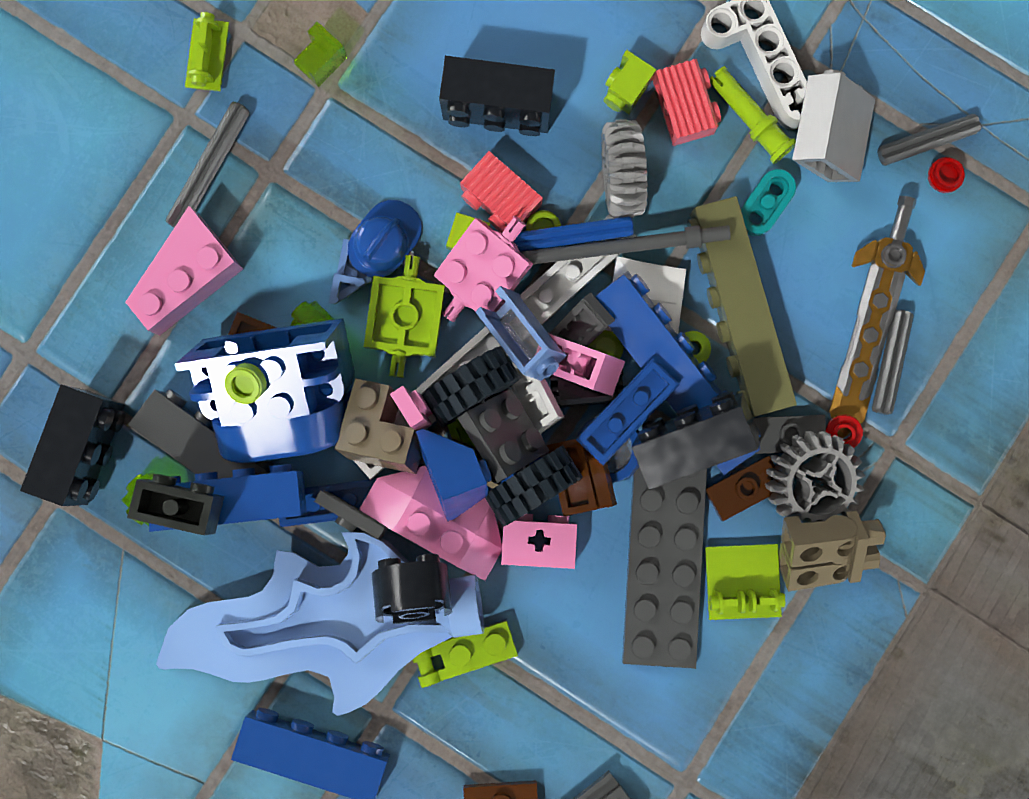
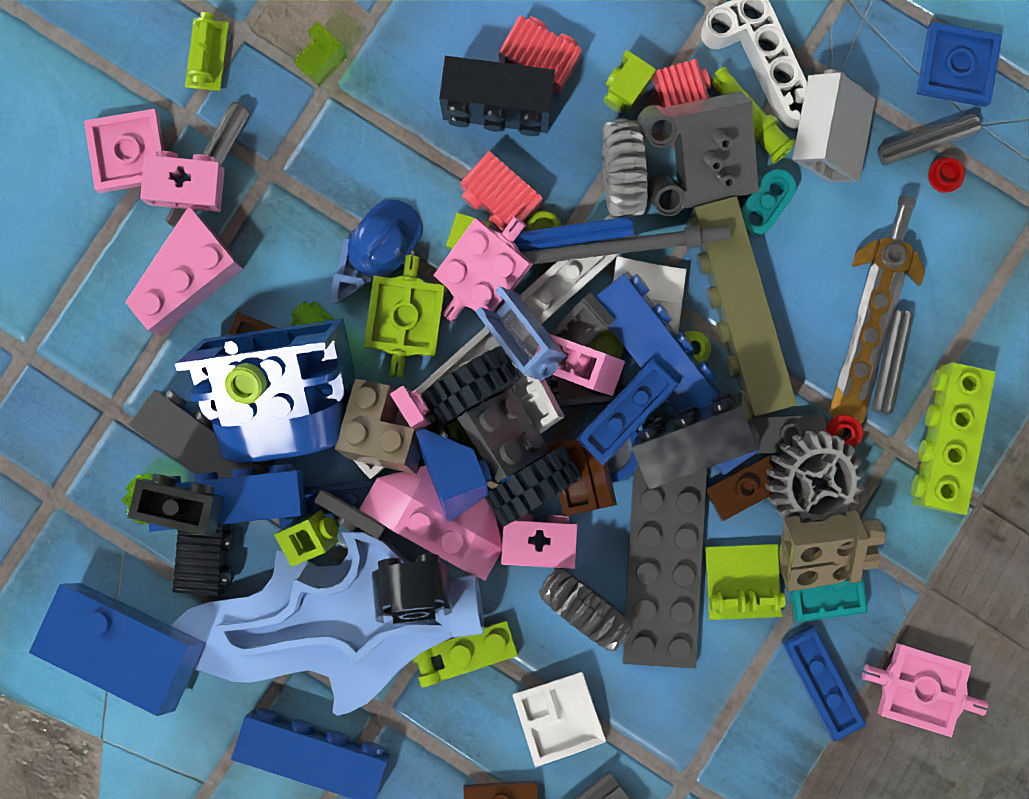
(74, 447): black brick -> none
(117, 648): none -> blue brick
(119, 148): none -> bright pink plate
(200, 193): none -> bright pink brick
(202, 562): none -> black brick
(314, 534): none -> lime brick
(535, 46): none -> coral brick
(559, 718): none -> white plate
(585, 609): none -> dark grey gear
(711, 151): none -> dark grey piece
(823, 683): none -> blue tile
(829, 601): none -> teal plate
(924, 690): none -> bright pink plate
(953, 438): none -> lime brick
(959, 64): none -> blue plate

